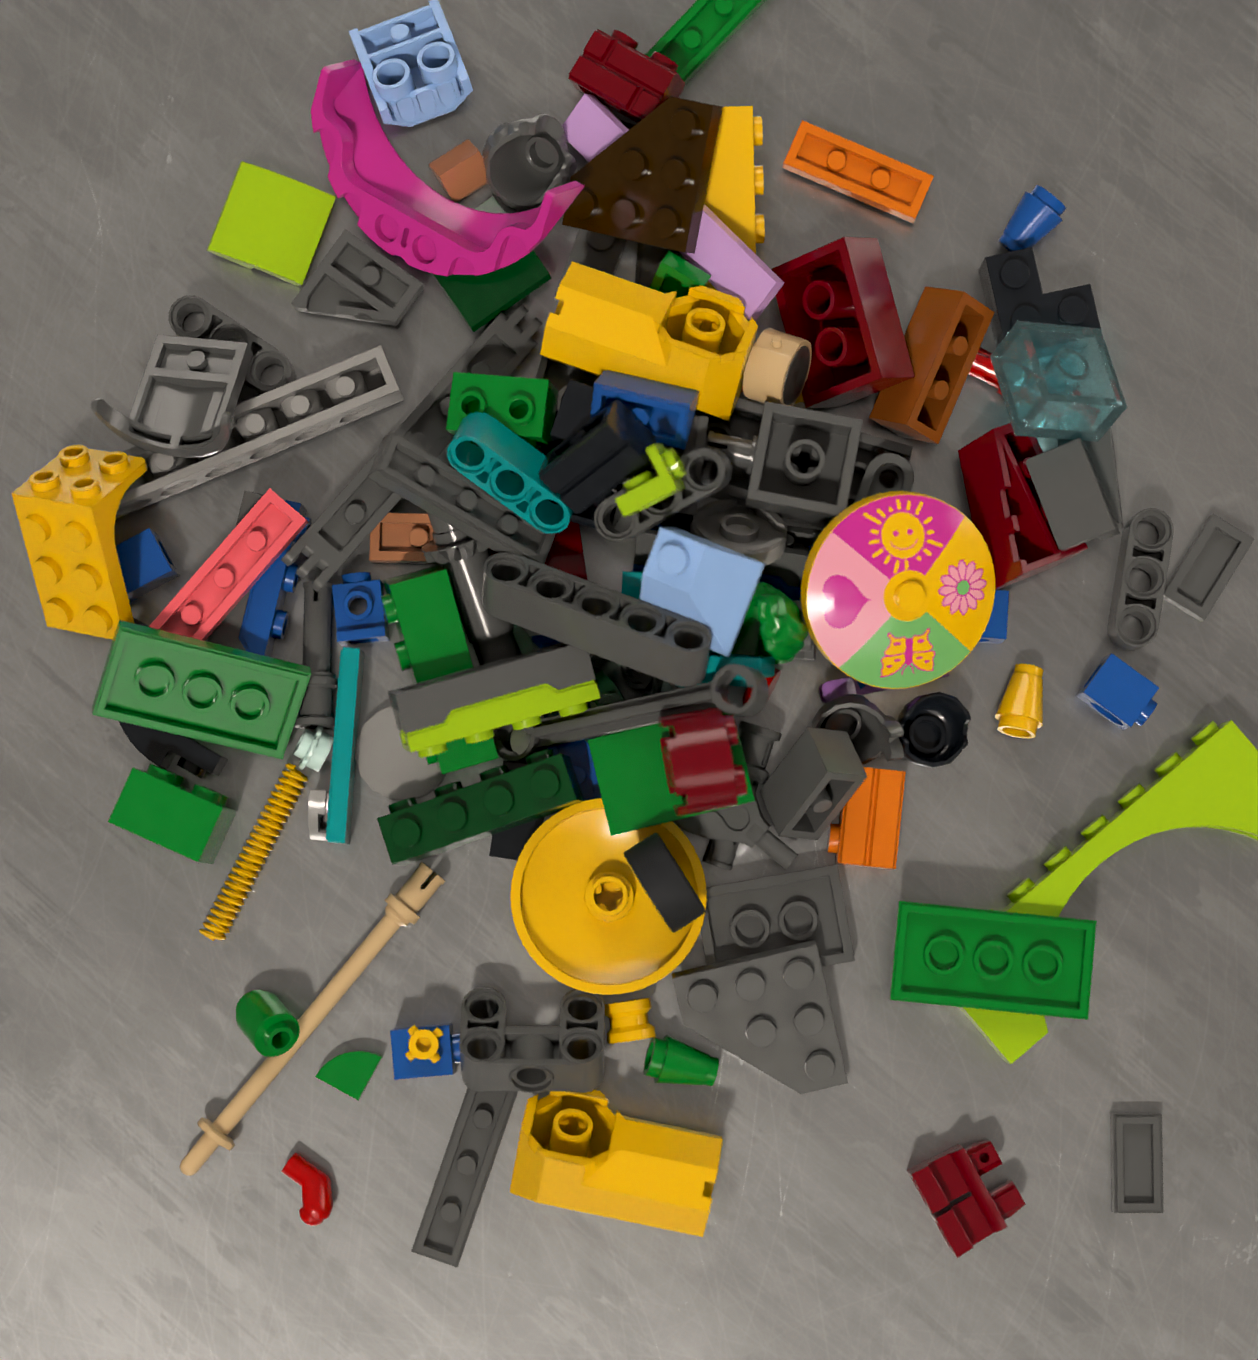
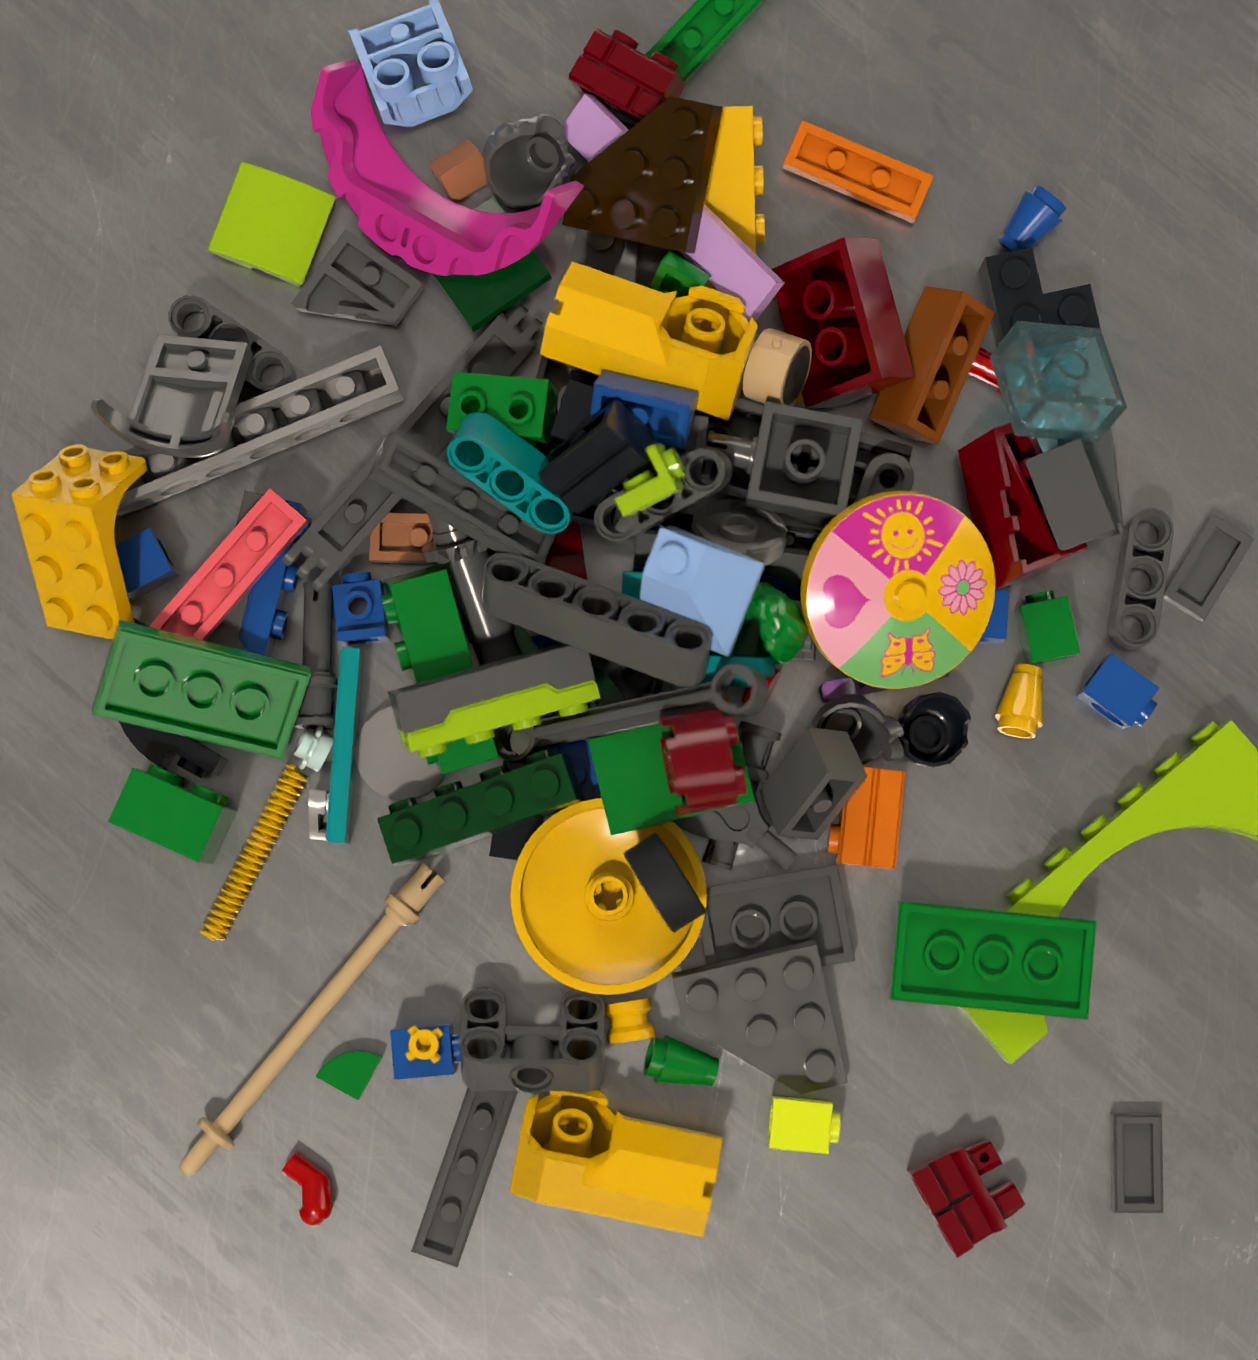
(266, 1023): green brick -> none
(802, 1124): none -> neon yellow brick
(1046, 628): none -> green brick

